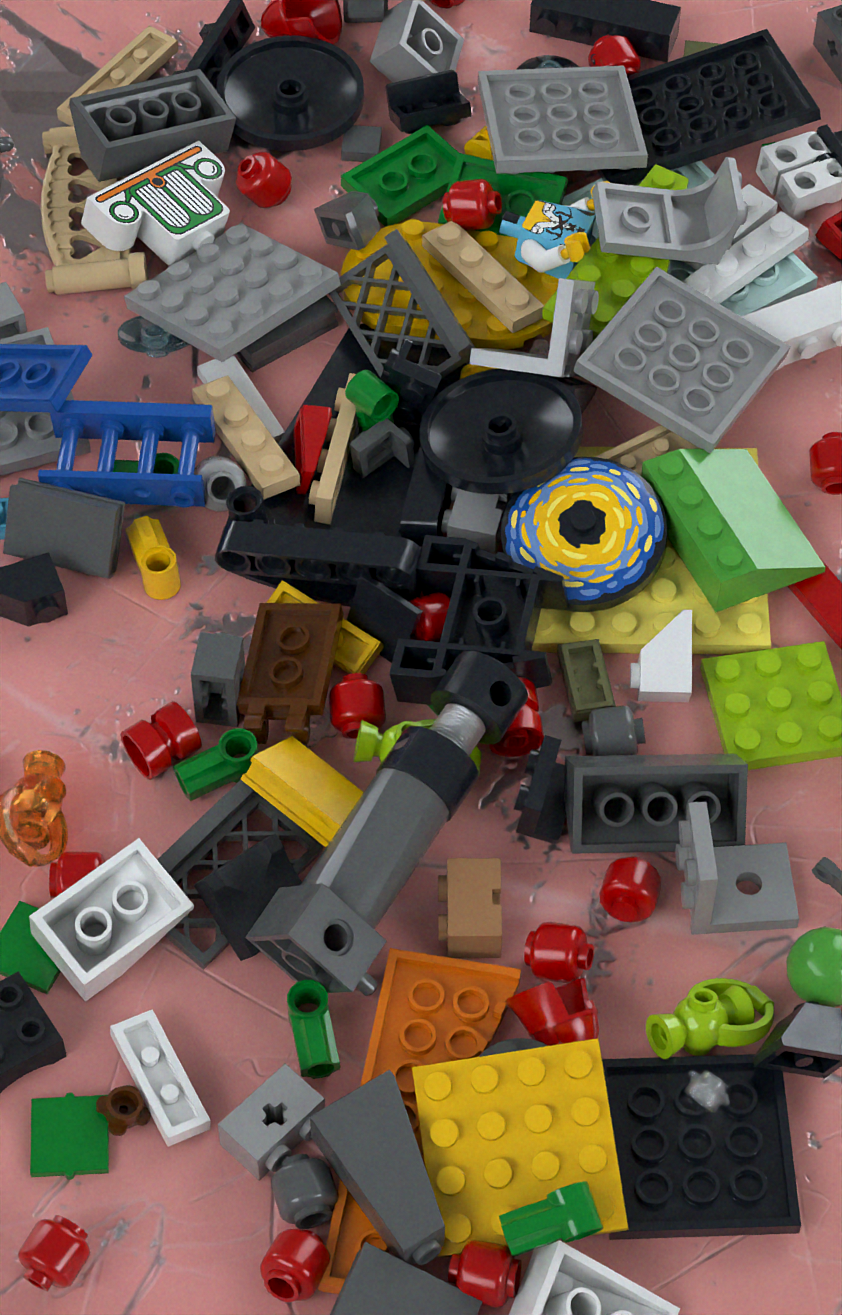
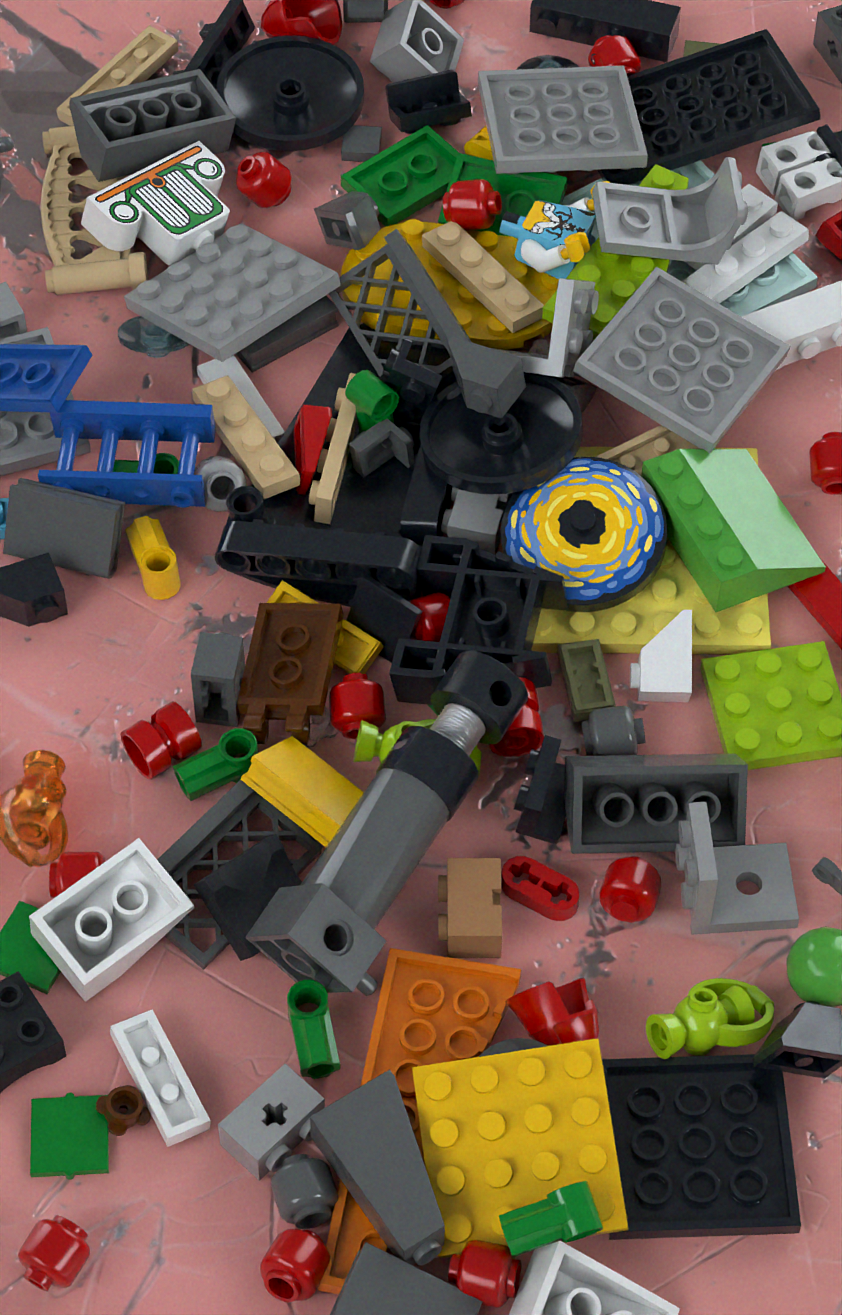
(486, 376): none -> dark grey slope
(540, 888): none -> red beam
(558, 952): red head -> none
(707, 1090): clear plate -> none

